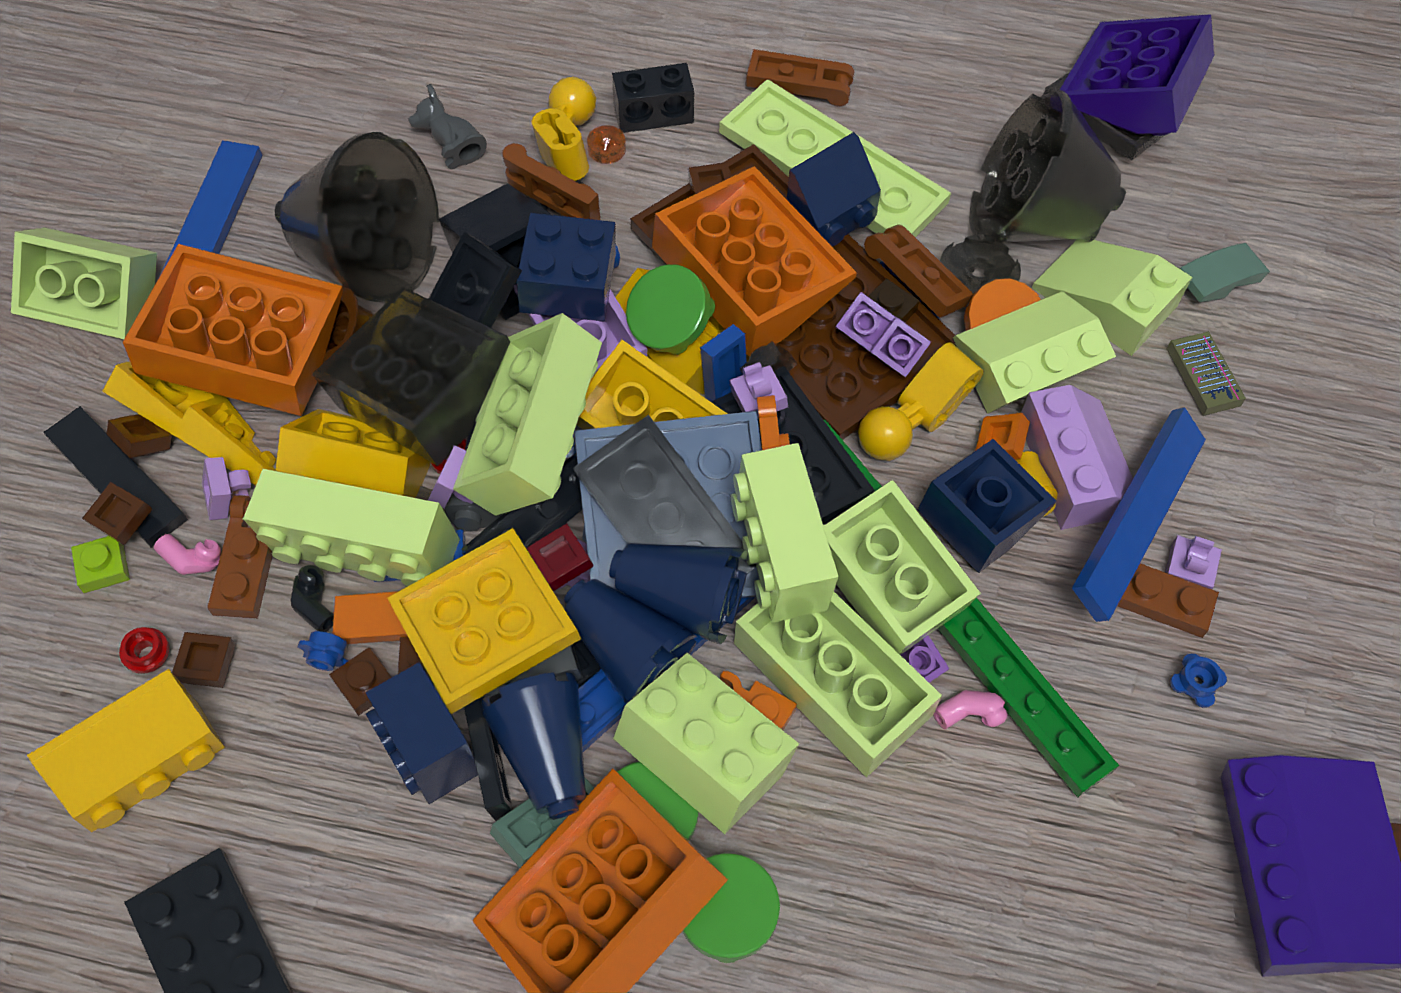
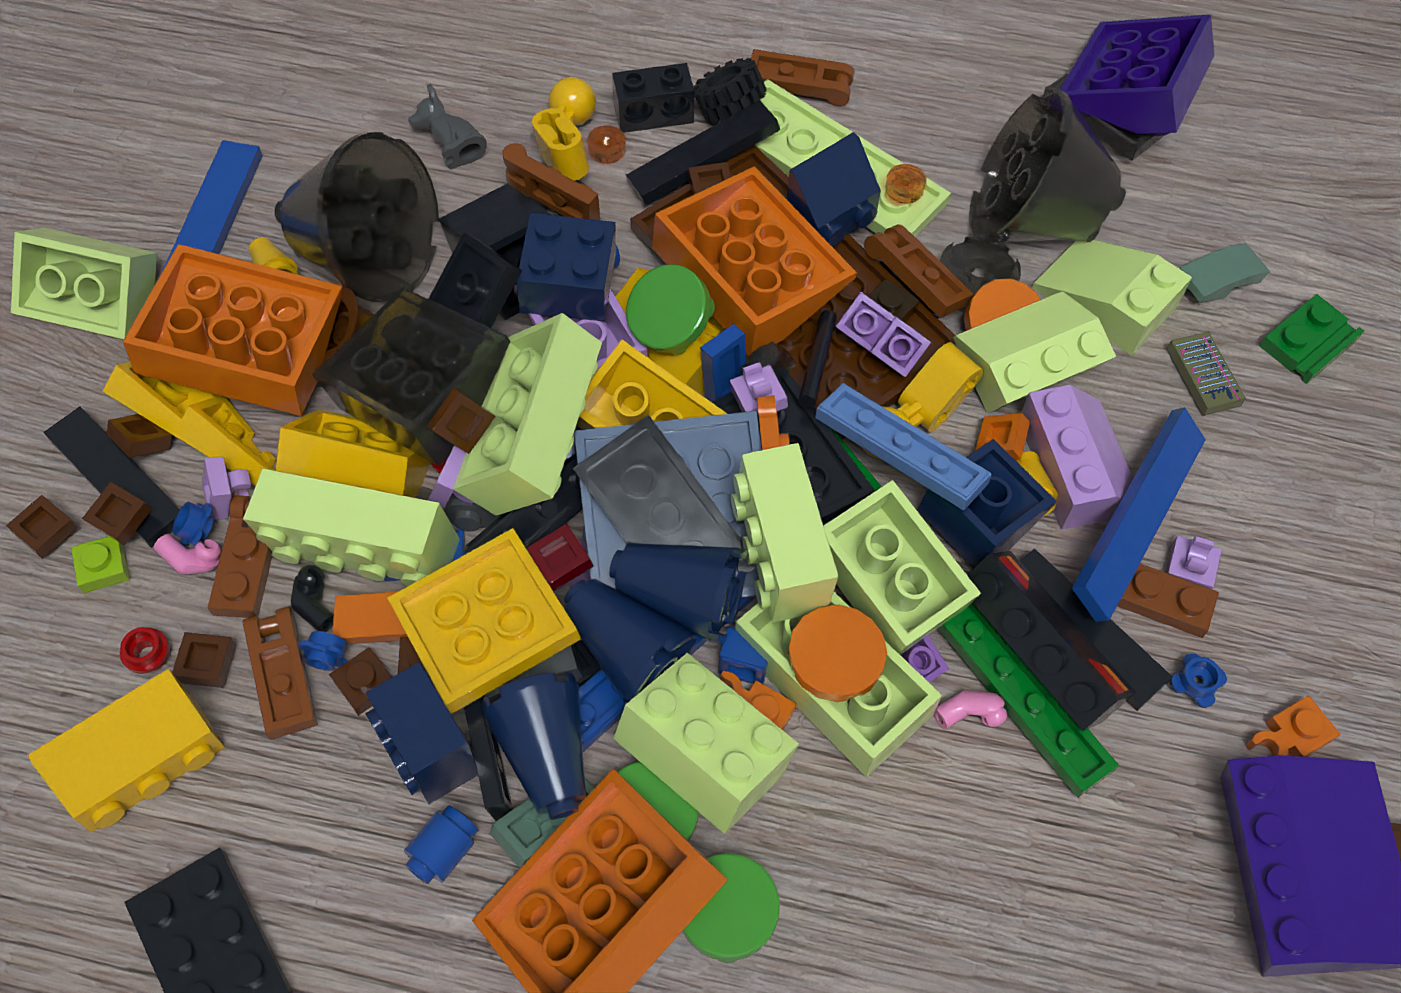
(41, 526): none -> reddish brown plate
(193, 523): none -> blue plate
(267, 254): none -> yellow cone
(279, 674): none -> dark orange plate
(440, 845): none -> blue brick
(461, 420): none -> reddish brown plate
(706, 148): none -> black tile
(729, 89): none -> black tyre
(741, 659): none -> blue slope
(817, 359): none -> black bar
(837, 653): none -> orange tile
(903, 446): none -> medium blue tile
(905, 183): none -> clear orange tile
(1048, 640): none -> black brick
(1125, 655): none -> black tile
(1296, 730): none -> orange plate
(1311, 338): none -> green plate

